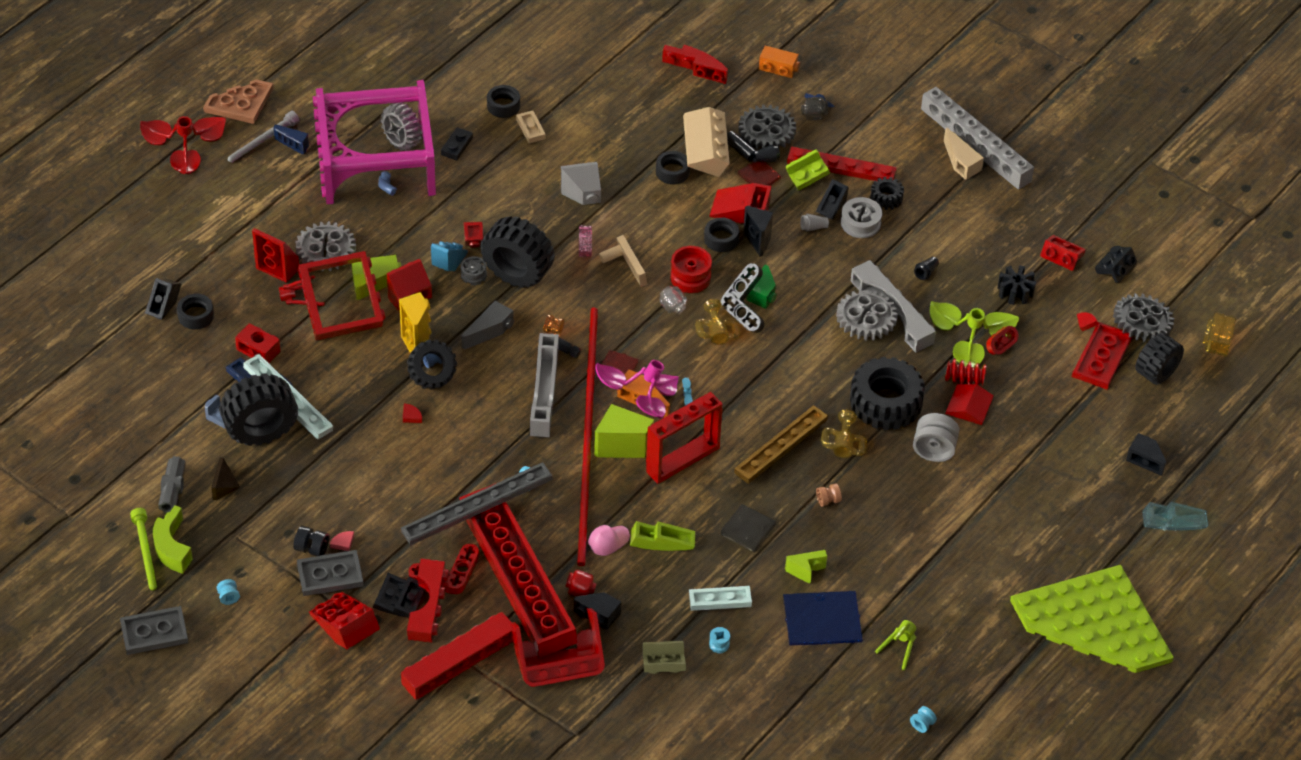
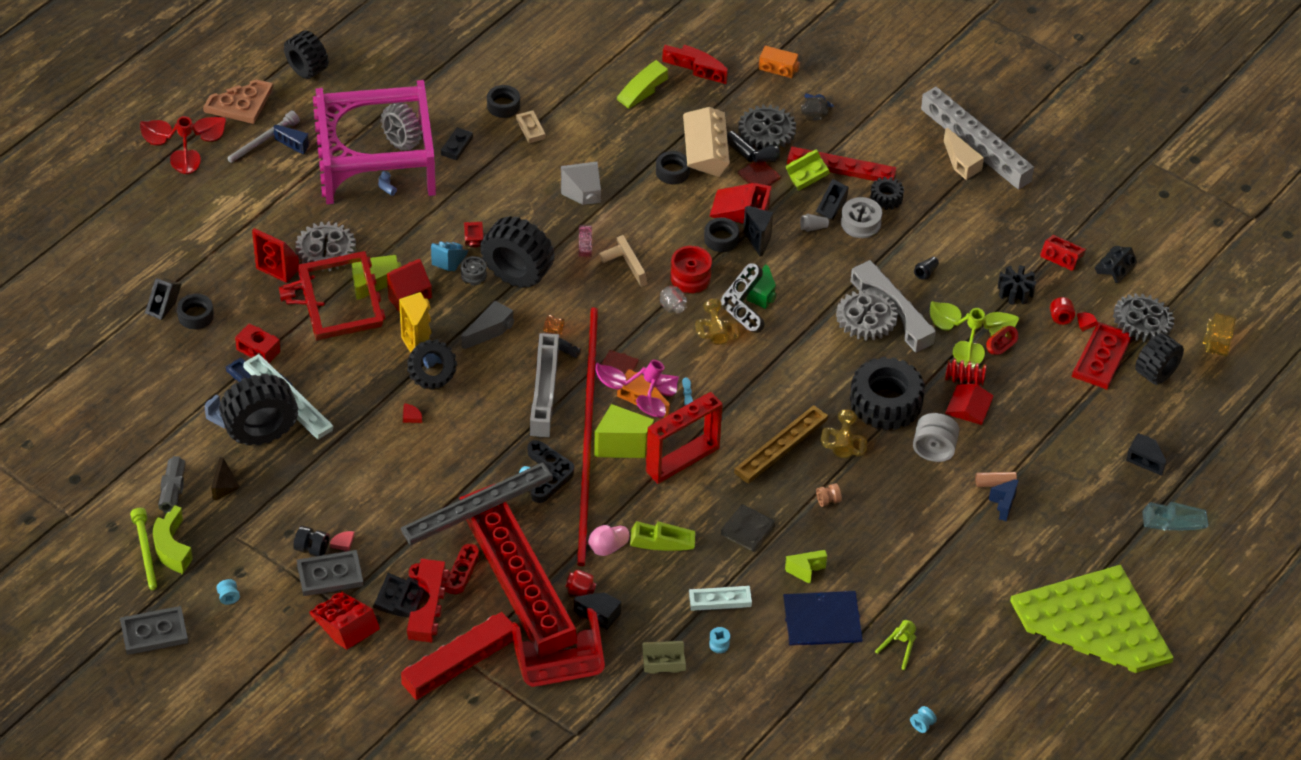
(306, 54): none -> black tyre
(555, 469): none -> black beam
(643, 84): none -> lime slope
(992, 479): none -> nougat piece
(1004, 495): none -> dark blue slope
(1062, 311): none -> red head

